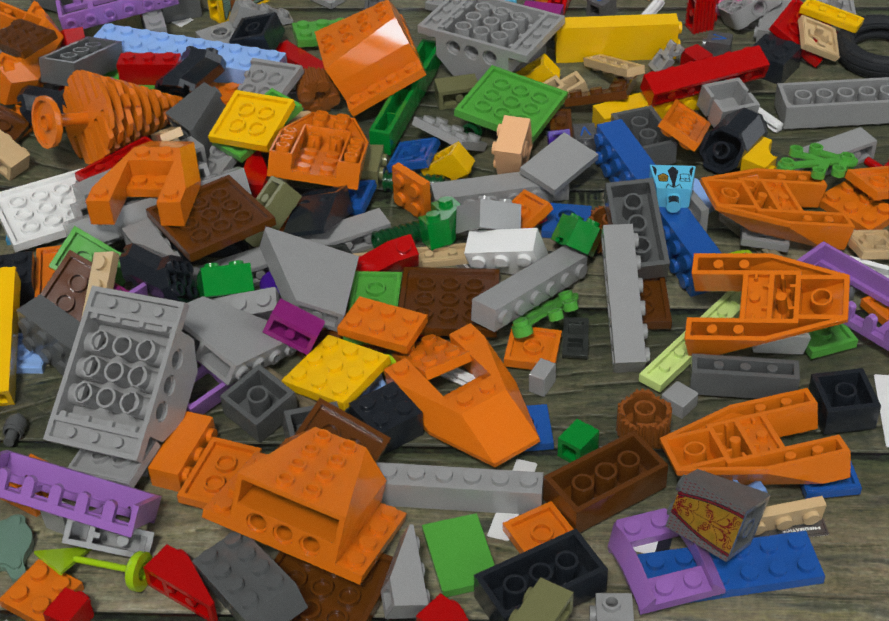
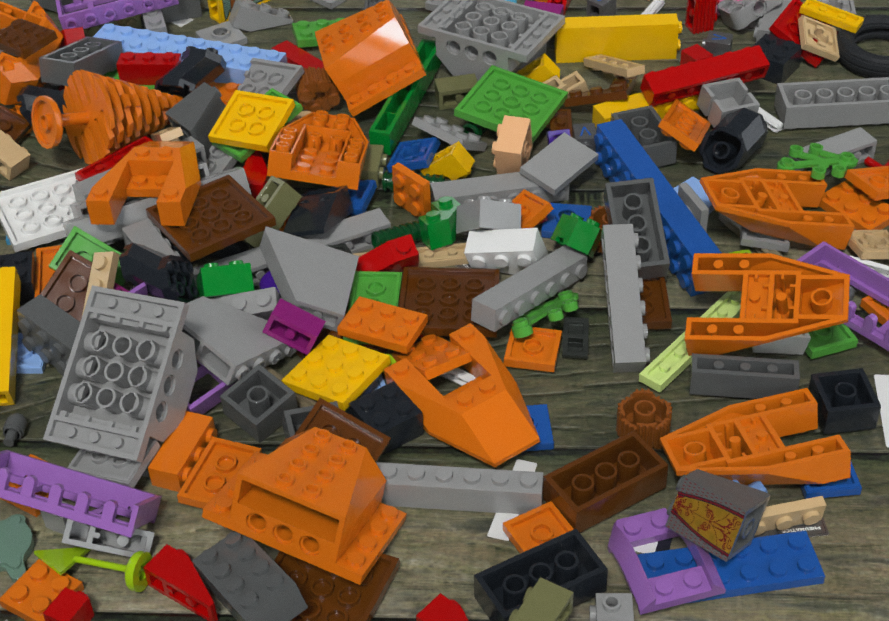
(259, 31): black brick -> none
(404, 584): light grey slope -> none
(457, 552): bright green tile -> none
(542, 377): light grey piece -> none
(577, 441): green brick -> none
(664, 58): light grey plate -> none
(673, 185): medium azure torso -> none
(682, 399): light grey piece -> none
(759, 156): yellow arch -> none

